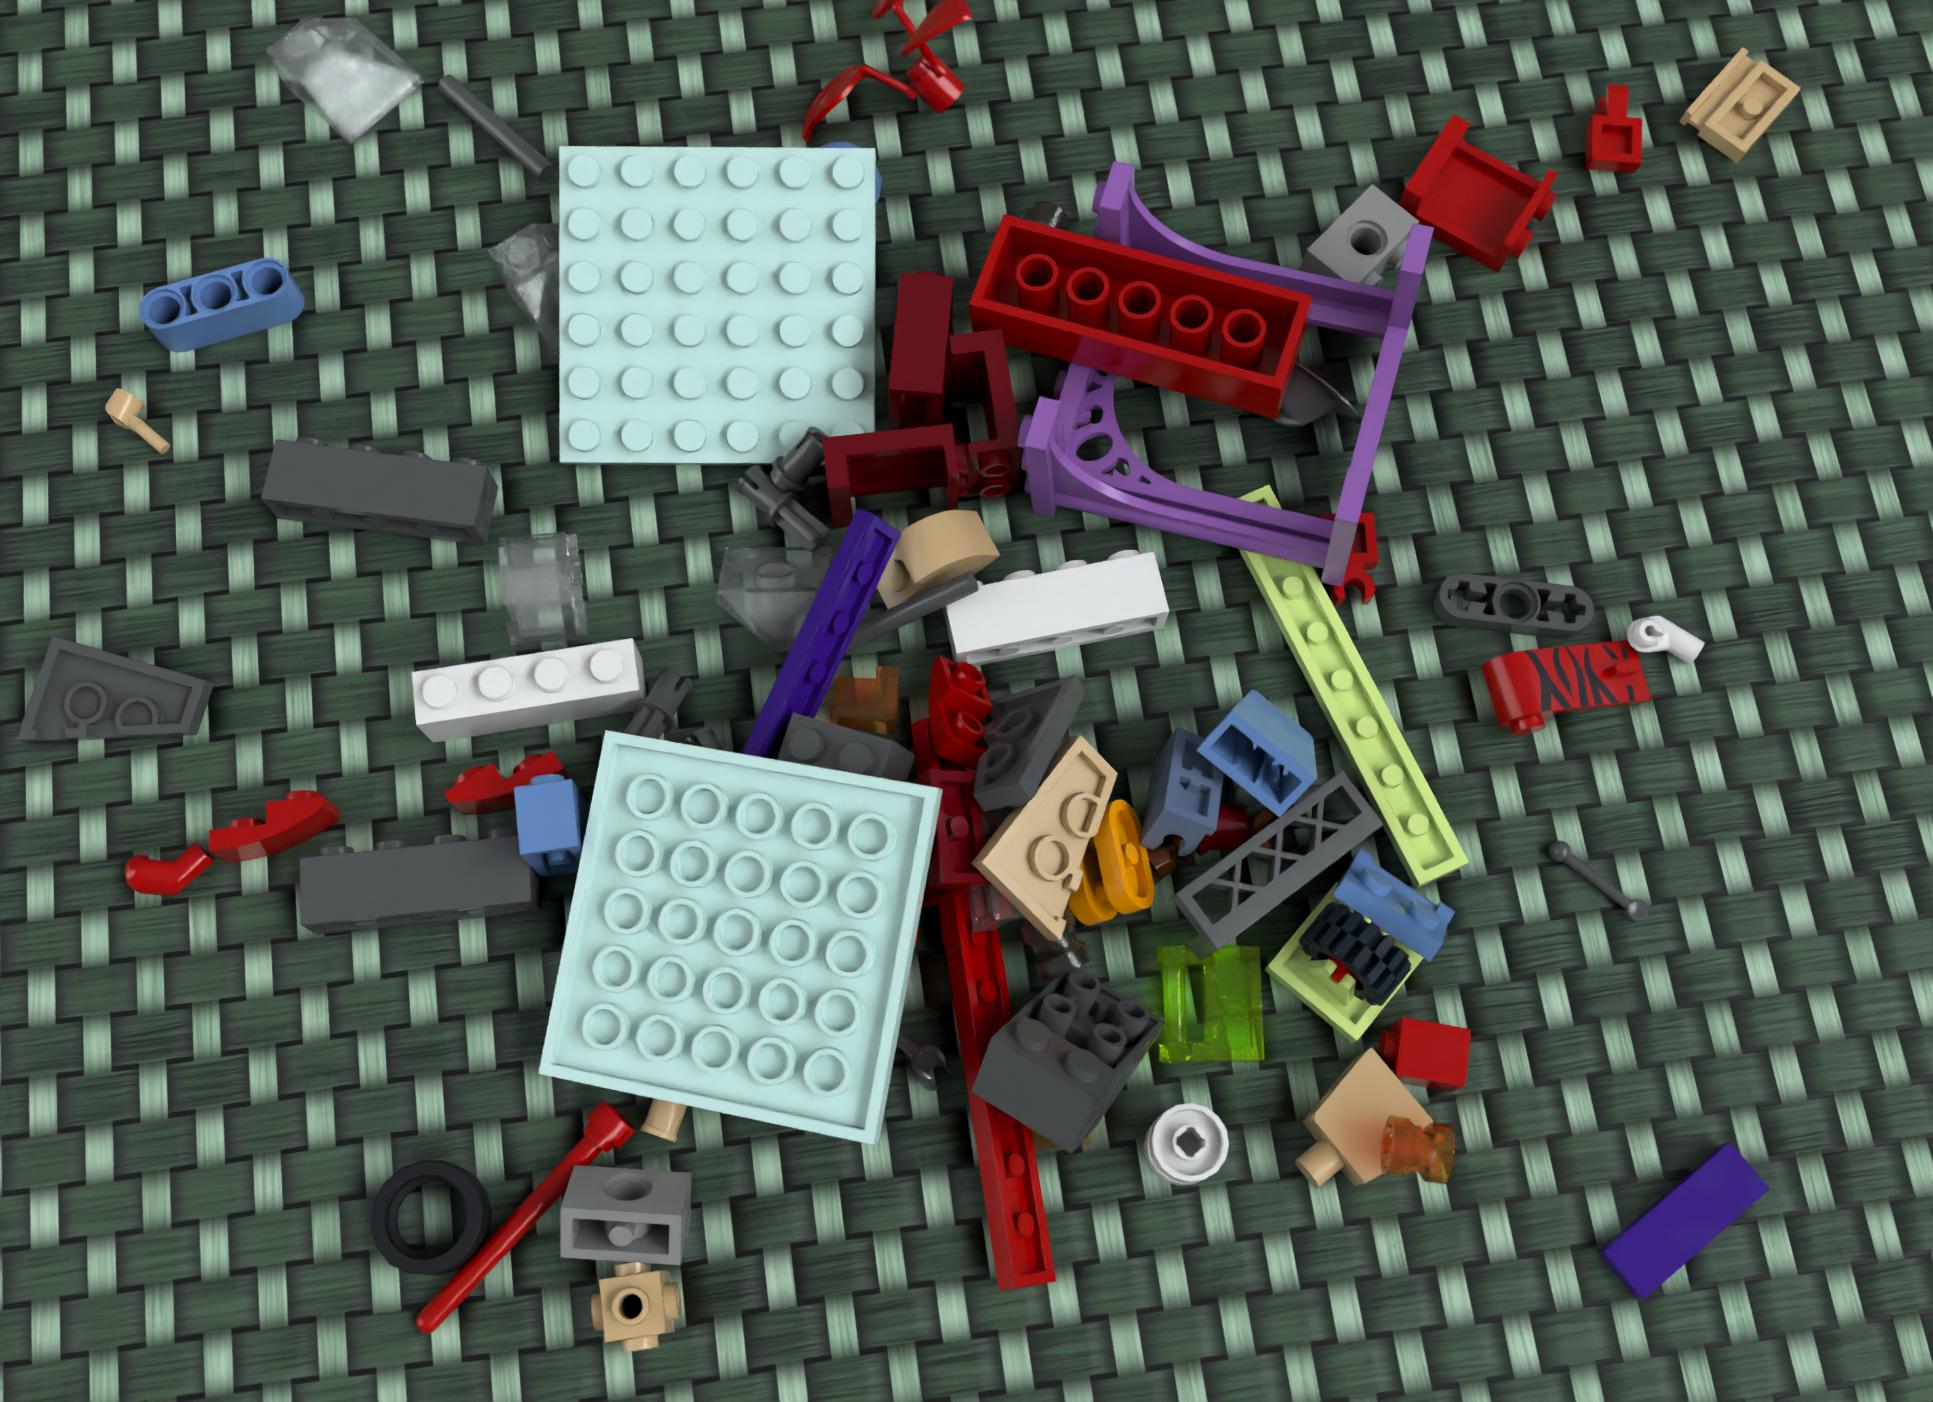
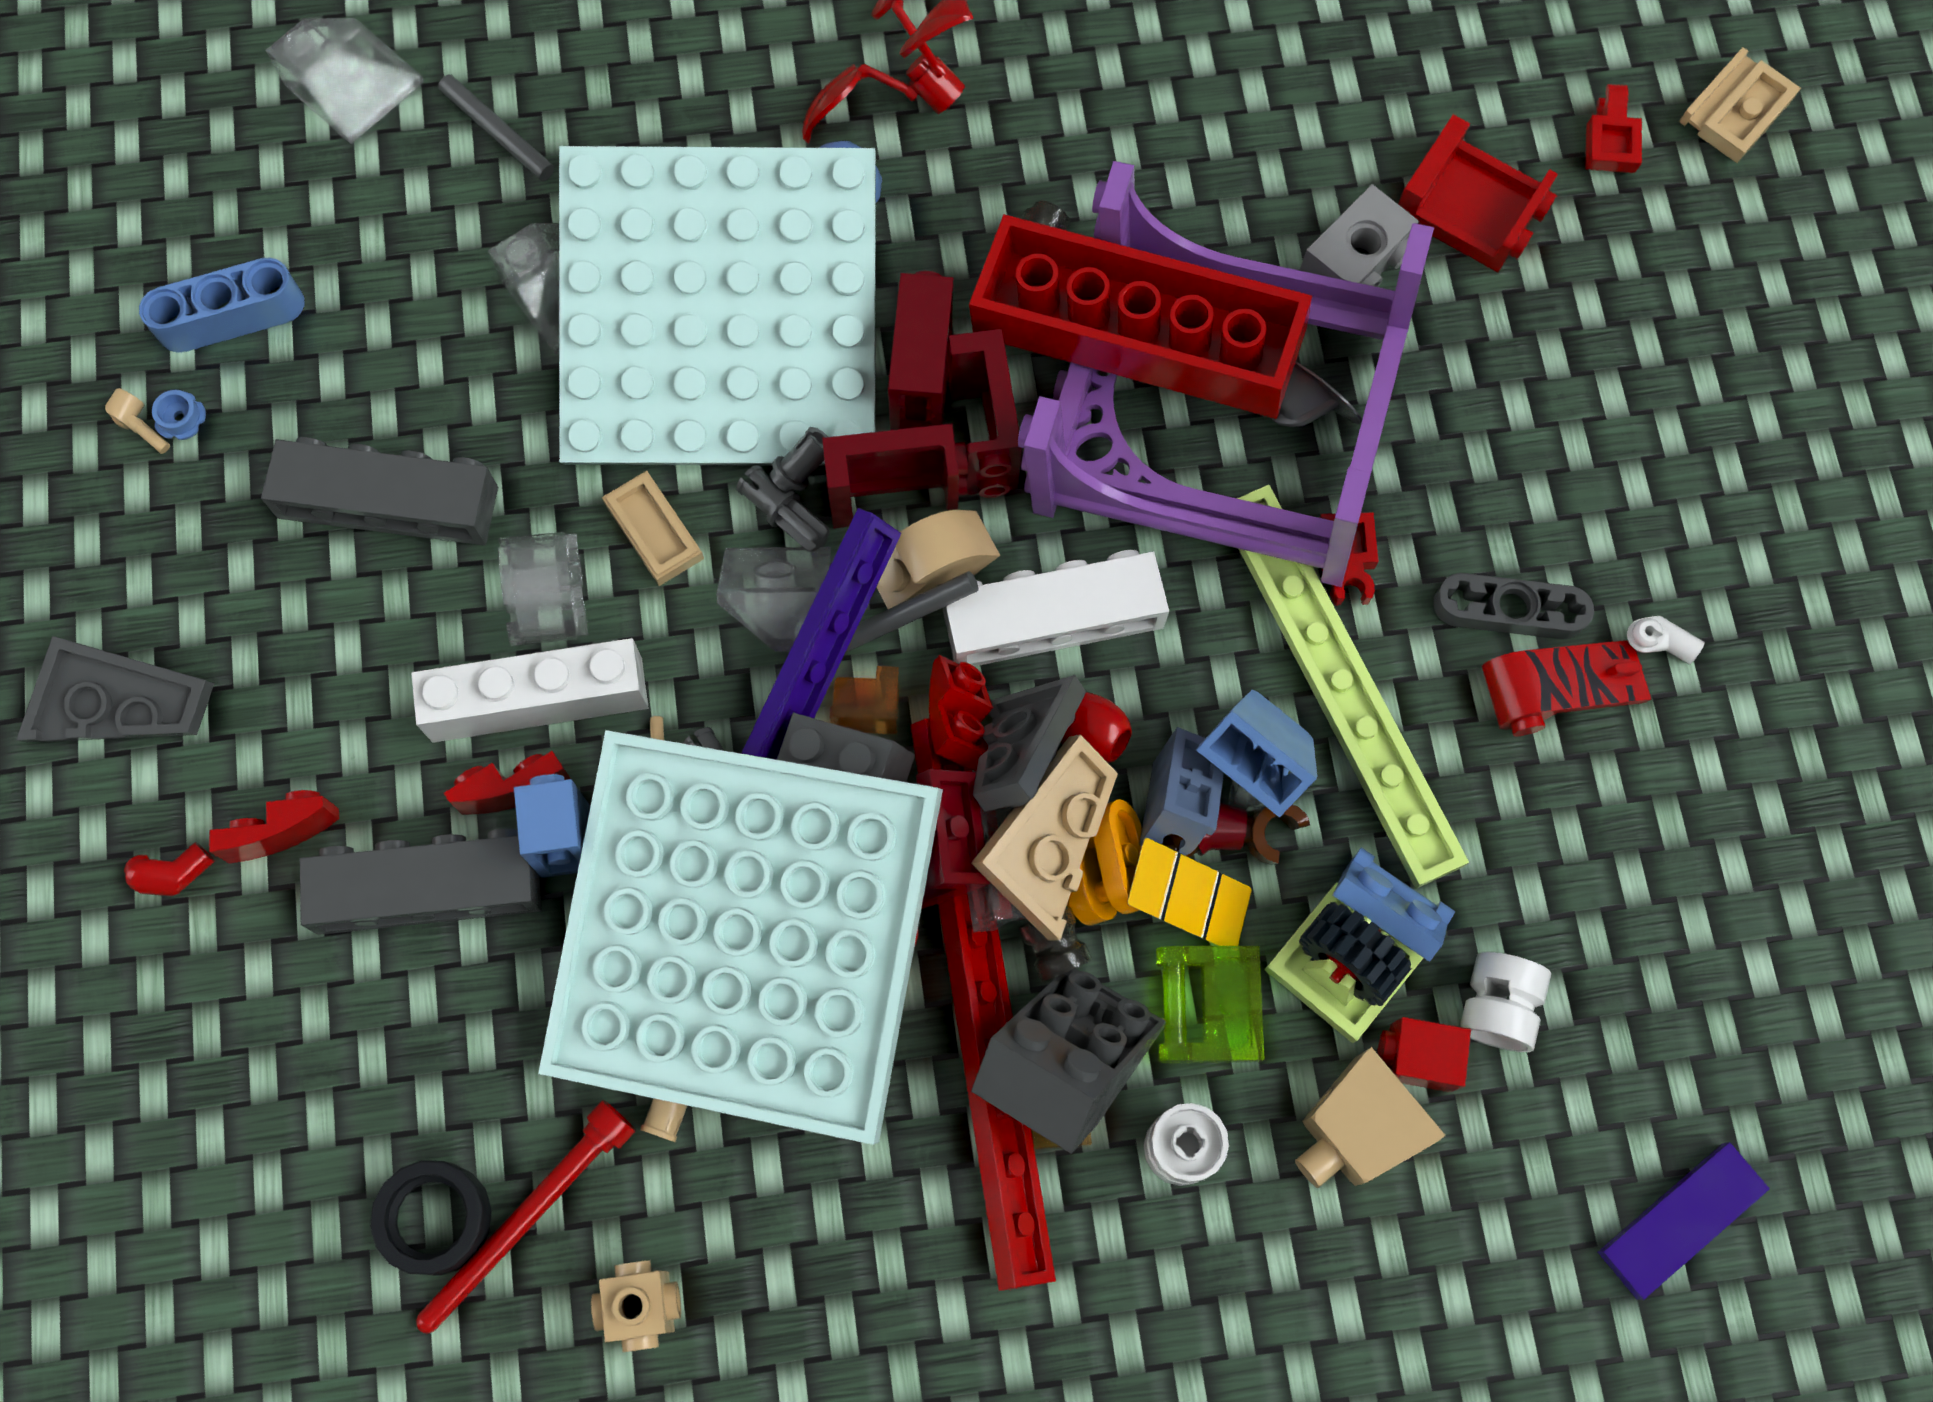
(169, 406): none -> medium blue plate
(625, 1215): light grey brick -> none
(653, 528): none -> tan tile
(656, 711): dark grey axle -> none
(923, 1059): flat silver hand -> none
(1101, 726): none -> red animal
(1189, 894): none -> yellow sticker
(1280, 884): dark grey fence -> none
(1410, 1149): clear orange wheel -> none
(1500, 1021): none -> white wheel
(1633, 910): dark grey hinge -> none

